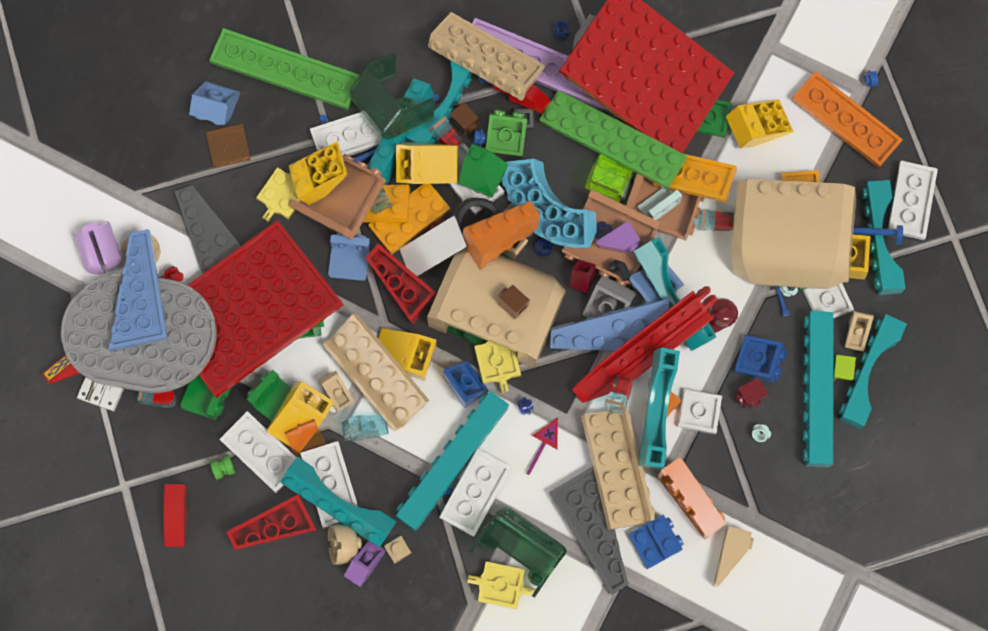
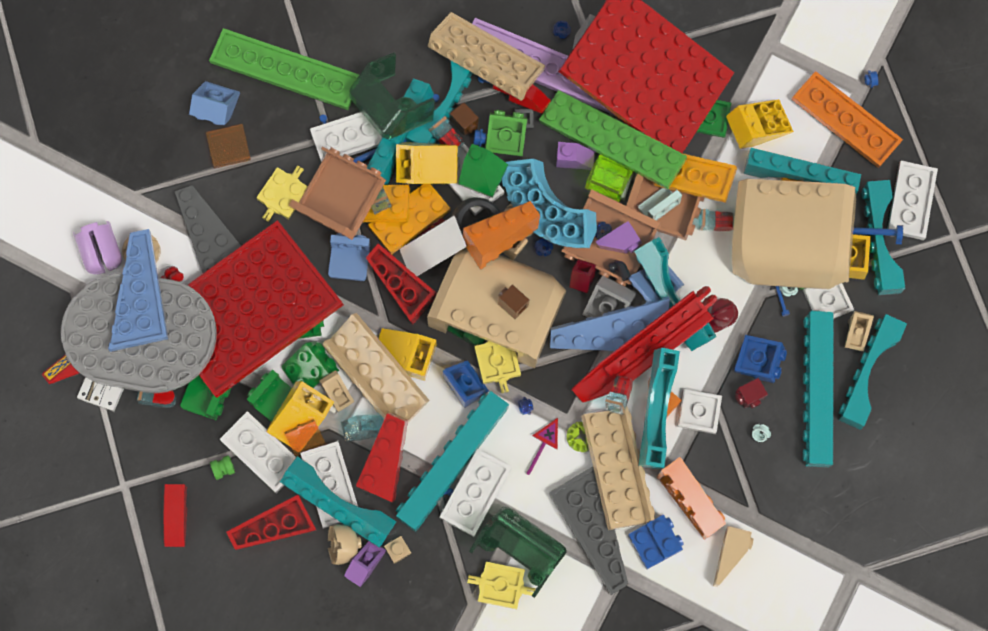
(309, 364): none -> green bracket
(318, 173): yellow slope -> none
(384, 461): none -> red wedge
(574, 156): none -> medium lavender slope
(577, 444): none -> lime gear
(769, 164): none -> teal arch
(843, 367): lime panel -> none

